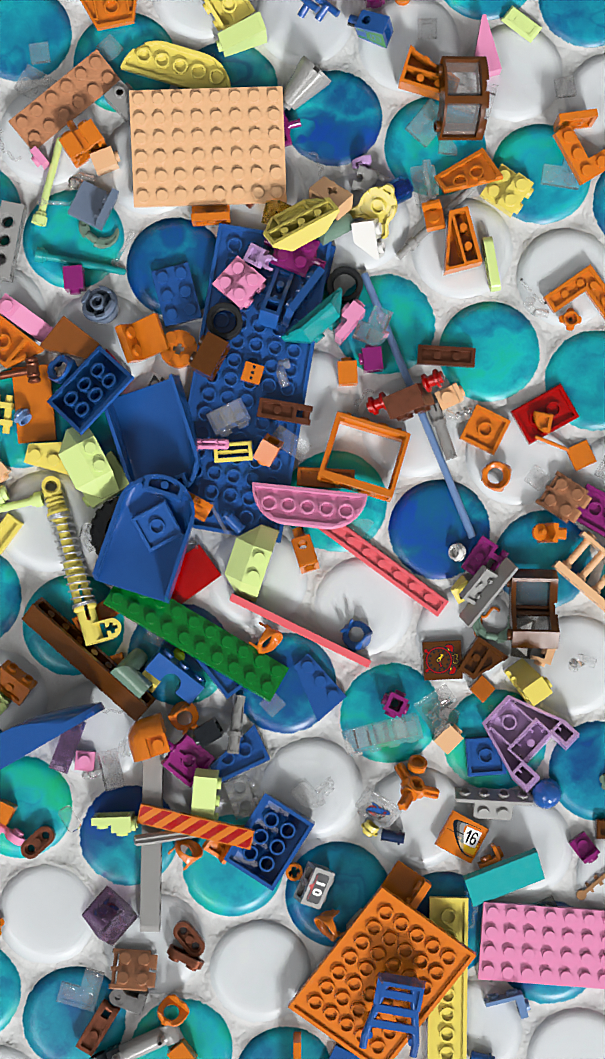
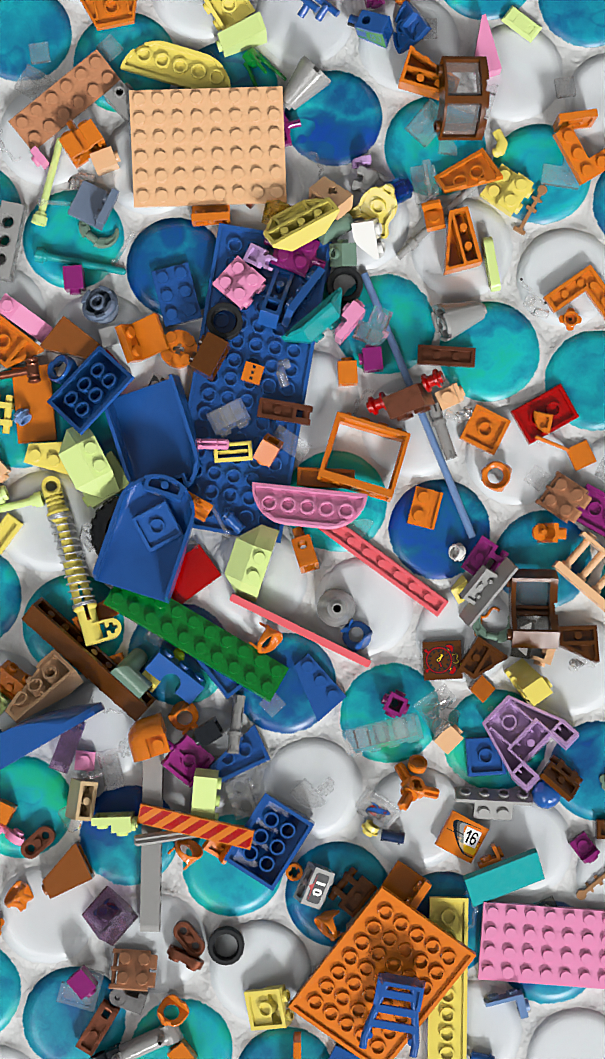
(18, 896): none -> orange piece
(48, 684): none -> light nougat wedge
(68, 873): none -> dark orange slope
(81, 799): none -> tan brick
(83, 982): none -> magenta brick
(109, 336): none -> white tile
(221, 959): none -> black tyre
(254, 60): none -> green plant
(269, 1007): none -> light yellow plate
(329, 600): none -> light grey cone
(342, 253): none -> sand green brick
(356, 896): none -> reddish brown plate
(410, 27): none -> blue brick
(424, 507): none -> orange plate
(456, 317): none -> light grey cone
(501, 144): none -> light yellow arm
(542, 190): none -> medium nougat piece
(561, 777): none -> reddish brown plate
(580, 641): none -> reddish brown wing

